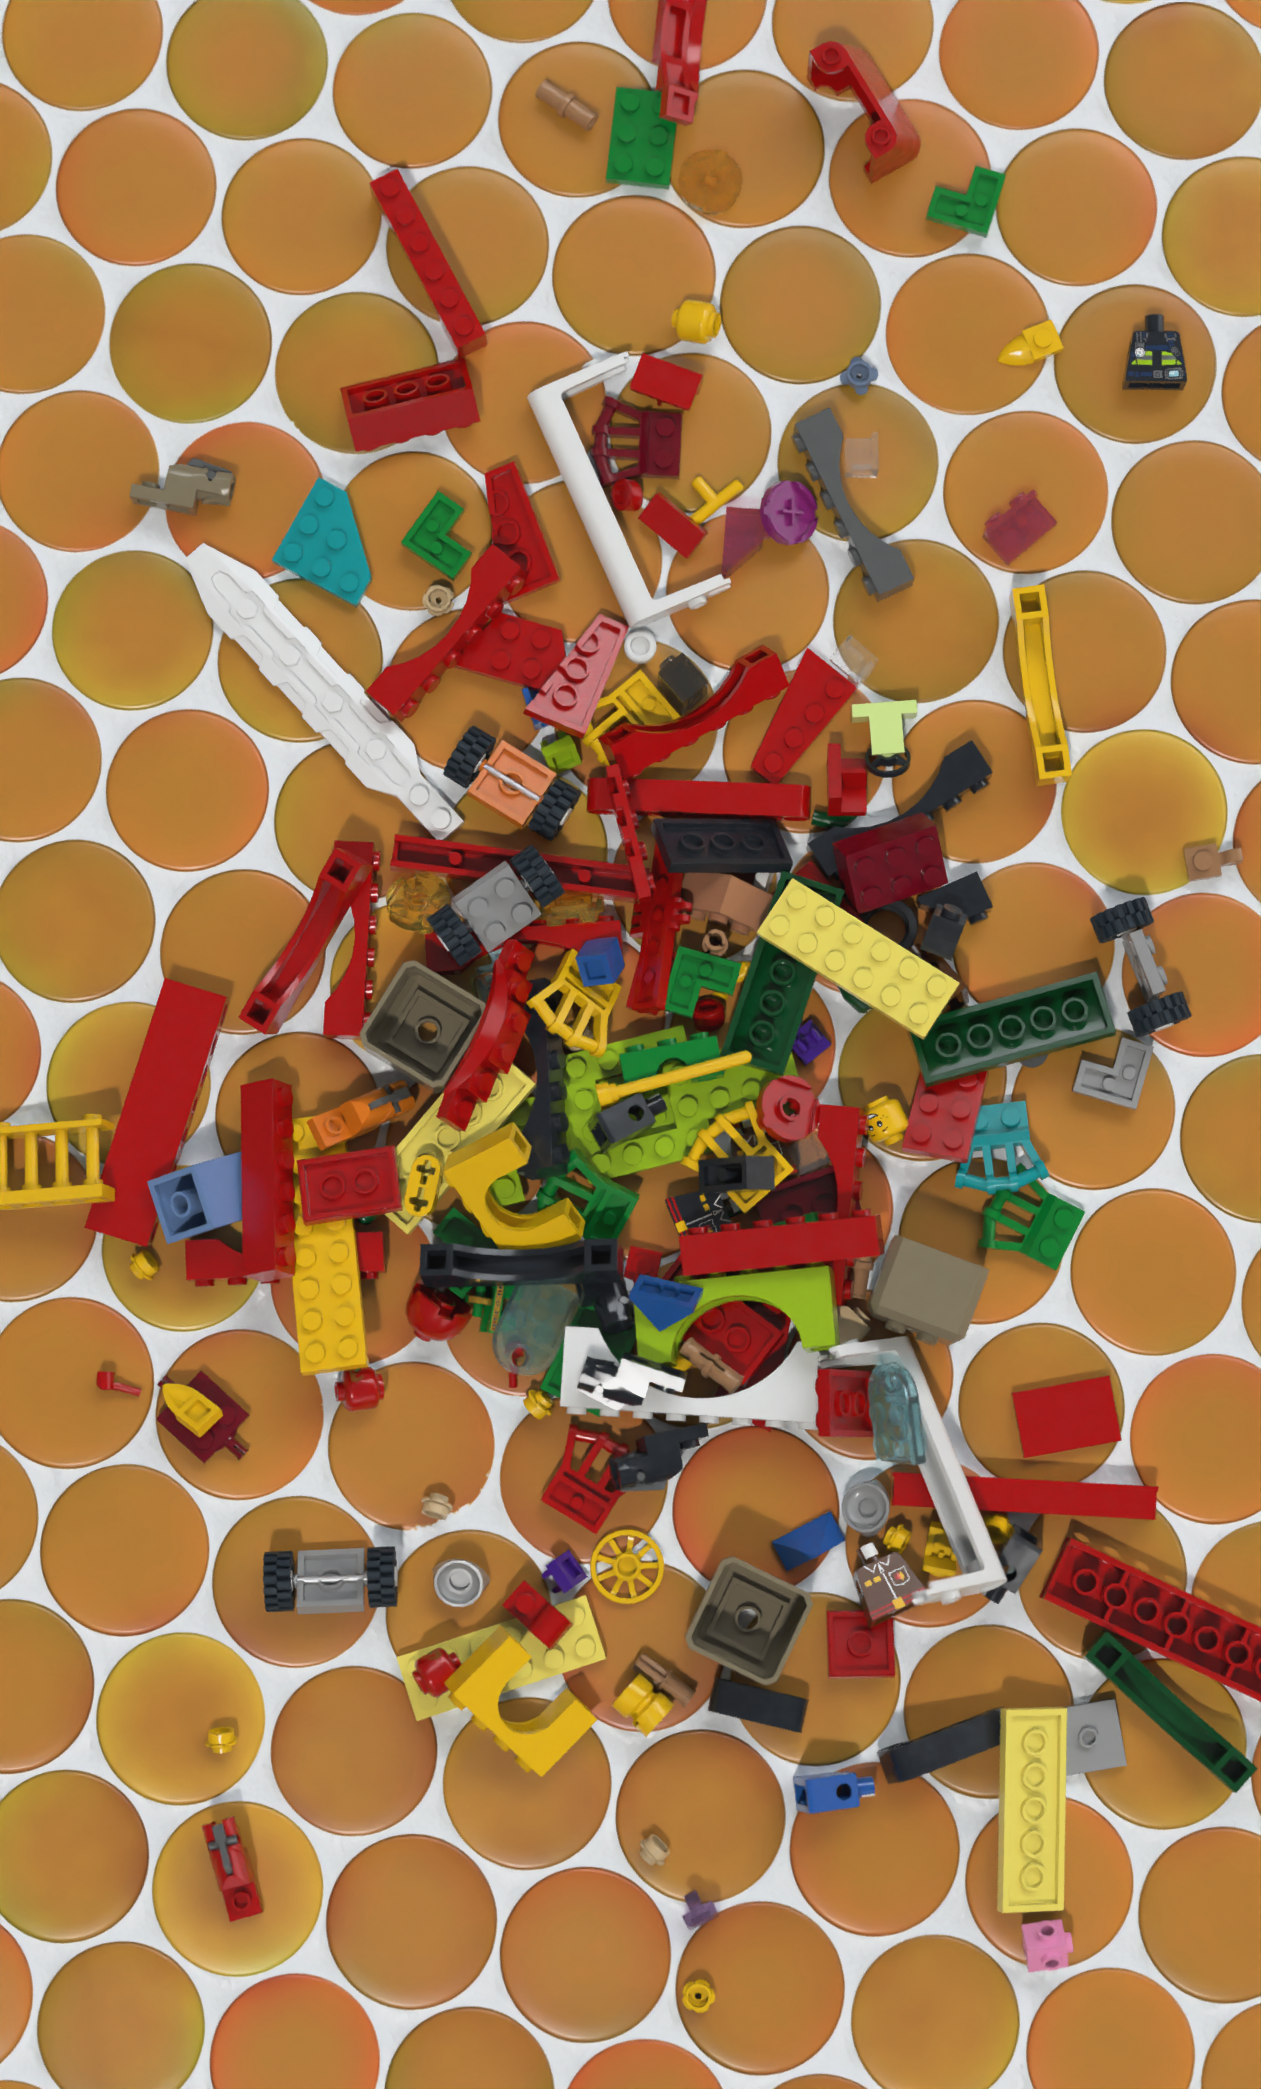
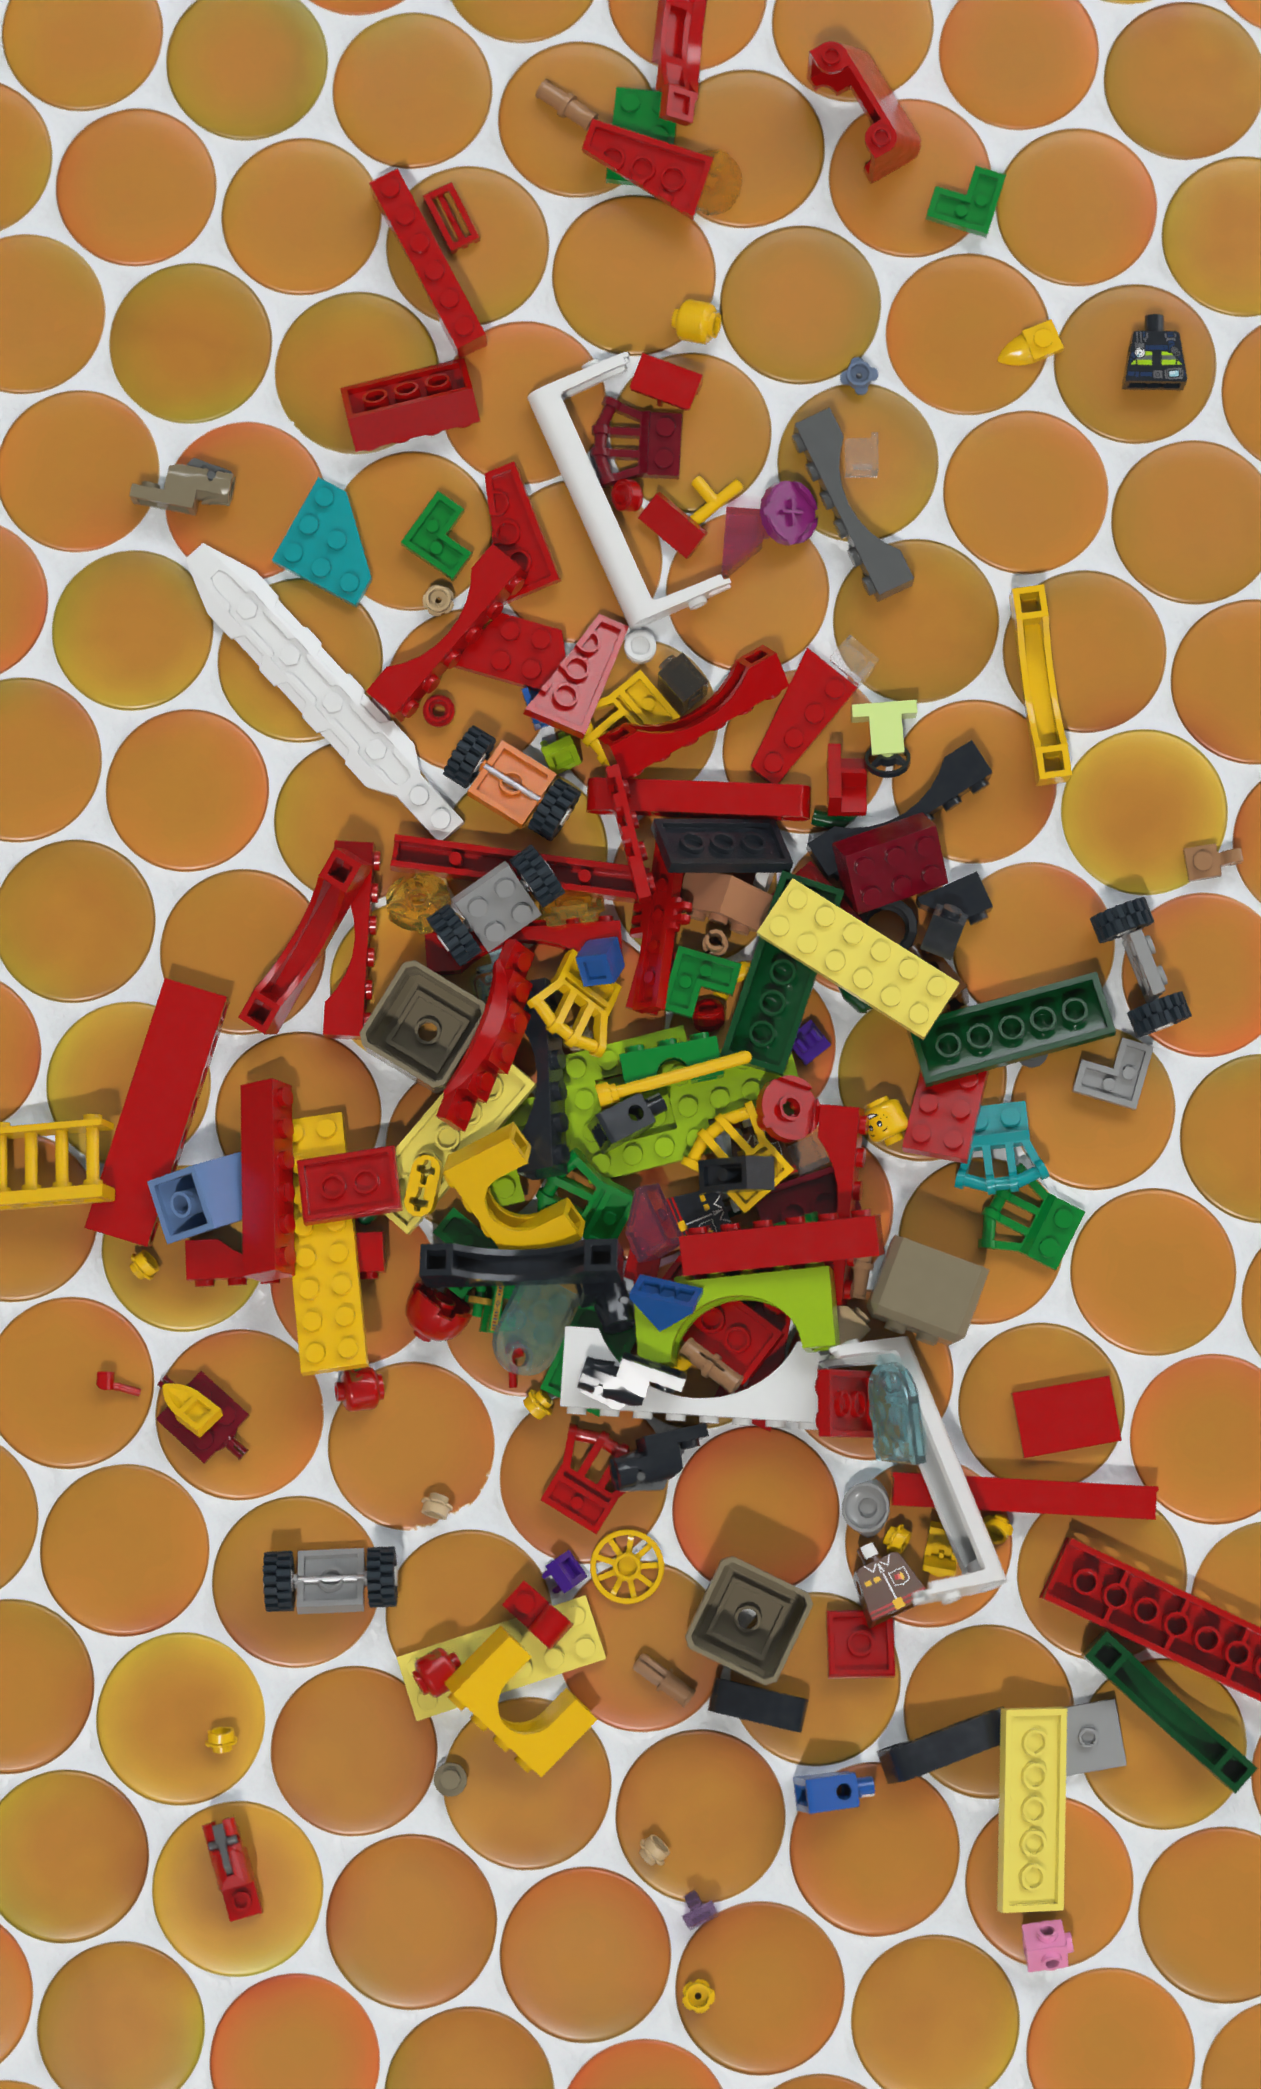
(361, 1114): orange plate -> none
(438, 701): none -> red plate
(450, 1779): none -> dark tan plate
(459, 1582): light grey piece -> none
(463, 242): none -> red tile
(642, 1705): yellow wheel -> none
(651, 1224): none -> clear pink slope
(657, 167): none -> red wing
(808, 1541): blue slope -> none
(1018, 527): clear pink bracket -> none
(1020, 1552): black torso -> none

